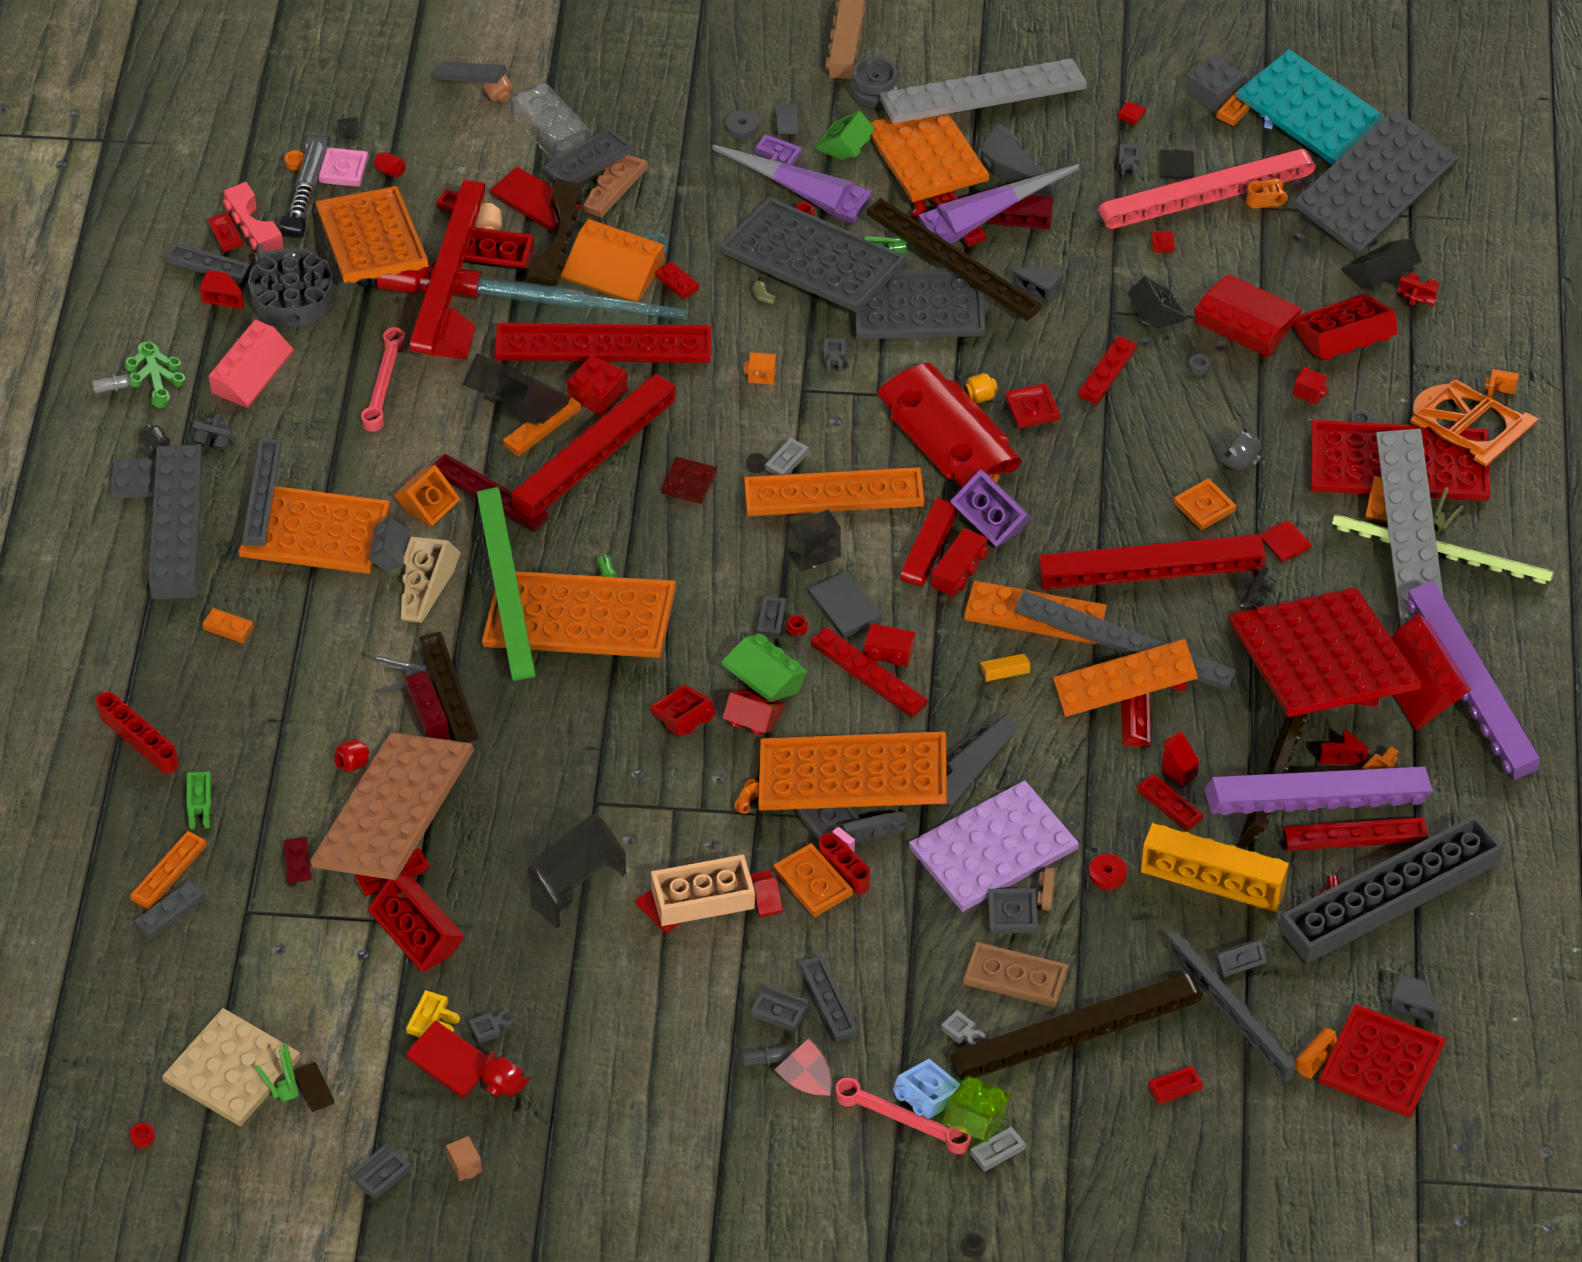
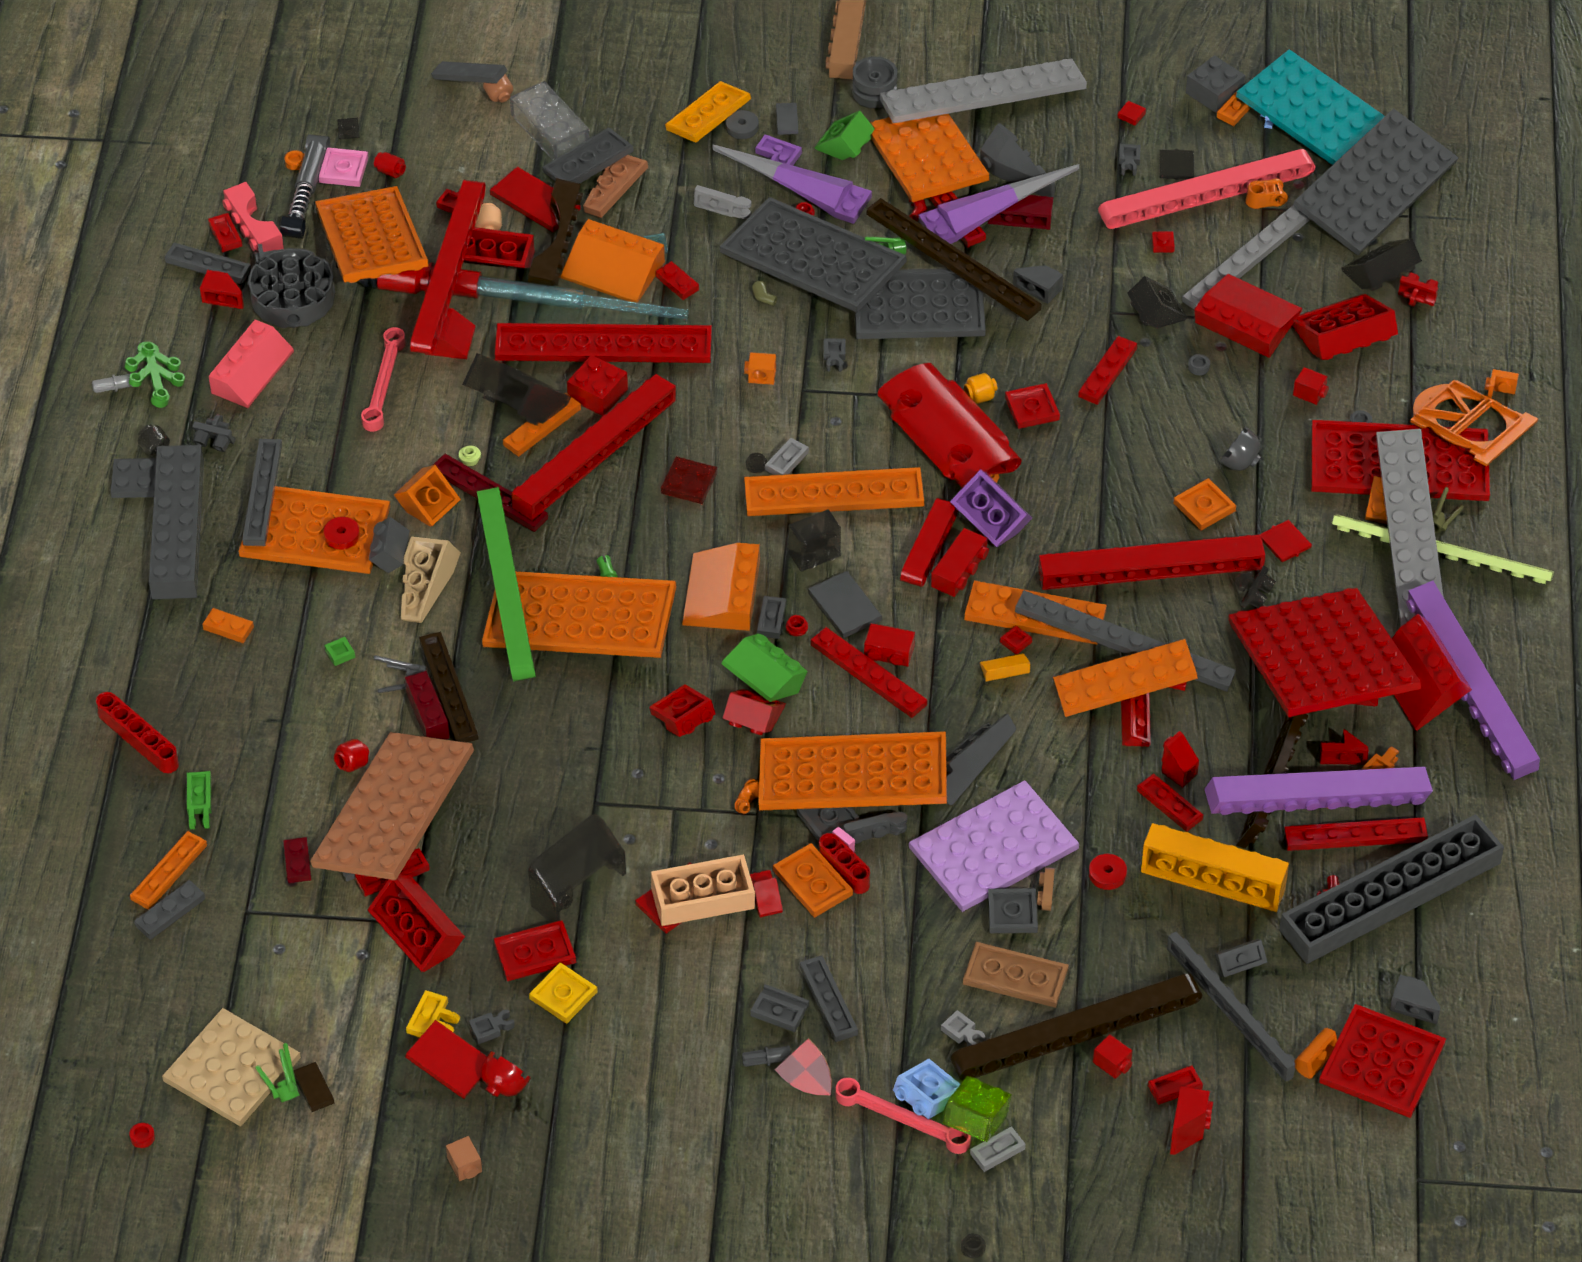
(339, 651): none -> bright green plate
(344, 525): none -> red piece
(380, 1172): dark grey plate -> none
(469, 455): none -> yellowish green plate
(534, 950): none -> red plate
(563, 993): none -> yellow plate
(708, 111): none -> light orange tile
(722, 202): none -> light grey hinge
(723, 587): none -> orange slope
(1016, 640): none -> red tile
(1113, 1056): none -> red brick
(1191, 1118): none -> red slope
(1250, 253): none -> light grey plate

